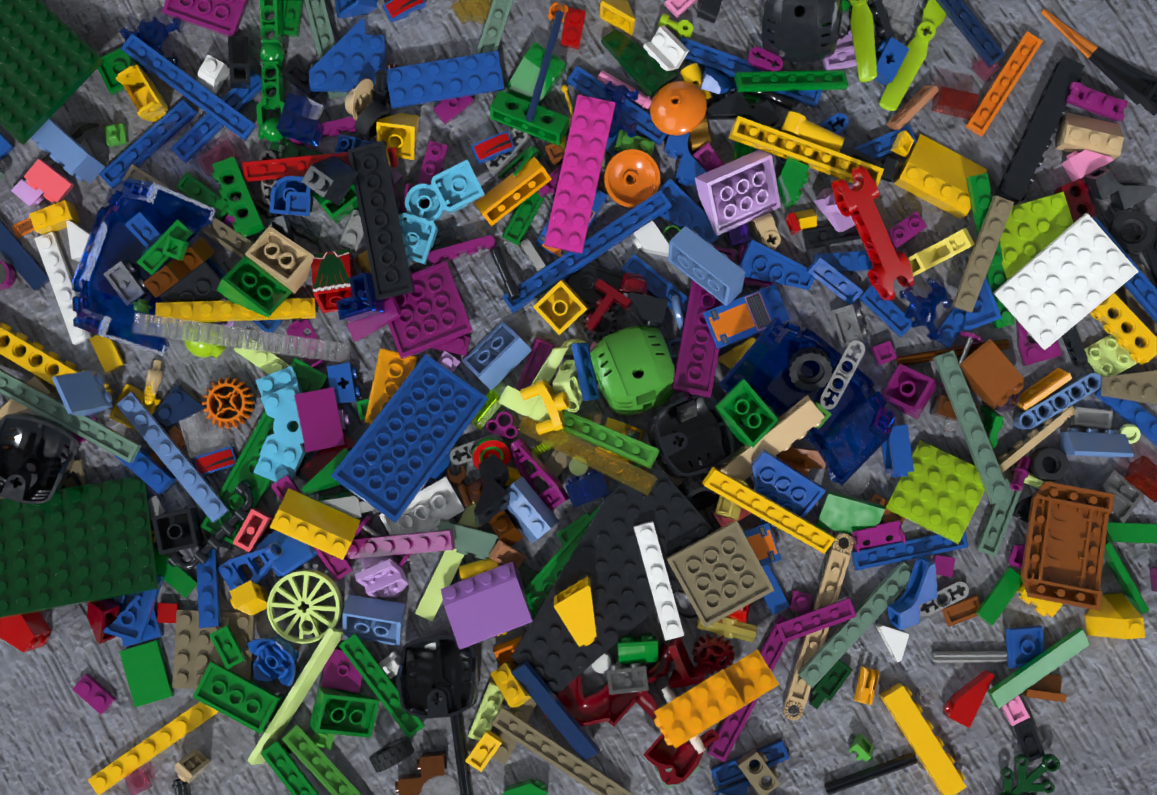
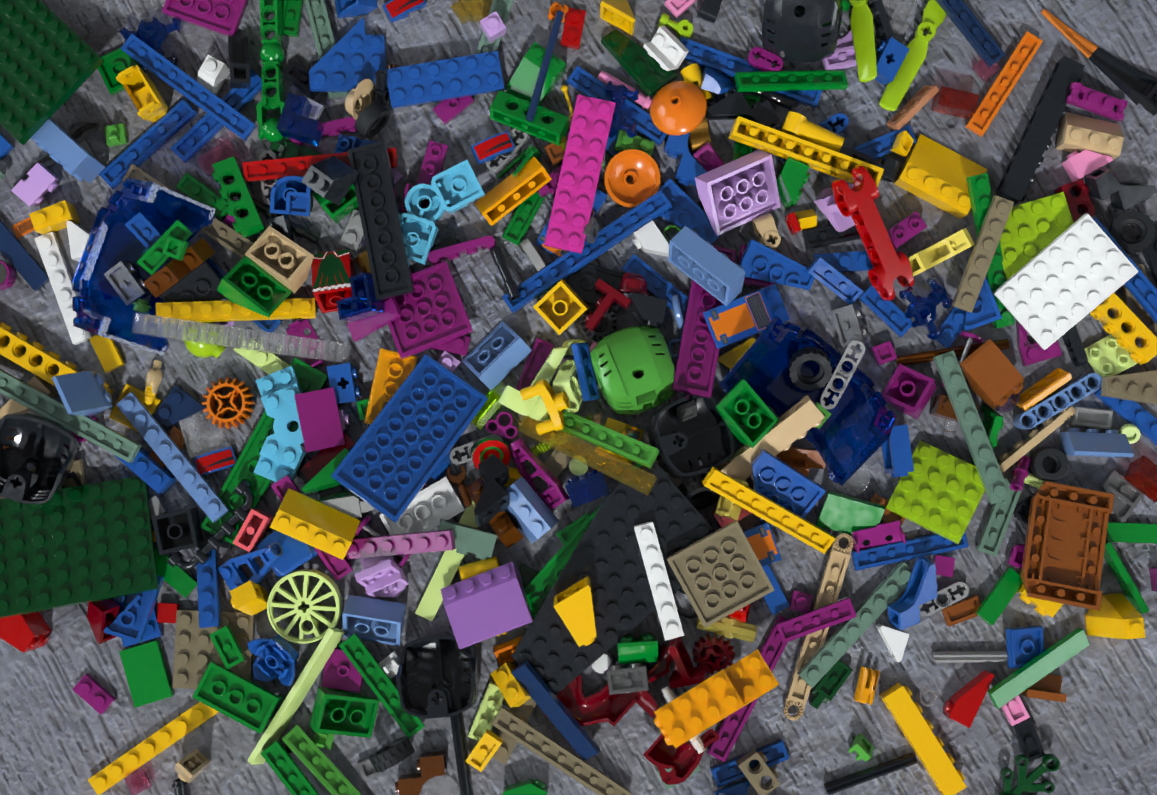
(49, 181): coral brick -> none
(367, 769): none -> flat silver tile
(400, 132): yellow slope -> none
(493, 27): none -> lavender brick
(504, 554): nougat tile -> none
(591, 230): none -> flat silver tile
(738, 235): dark purple plate -> none

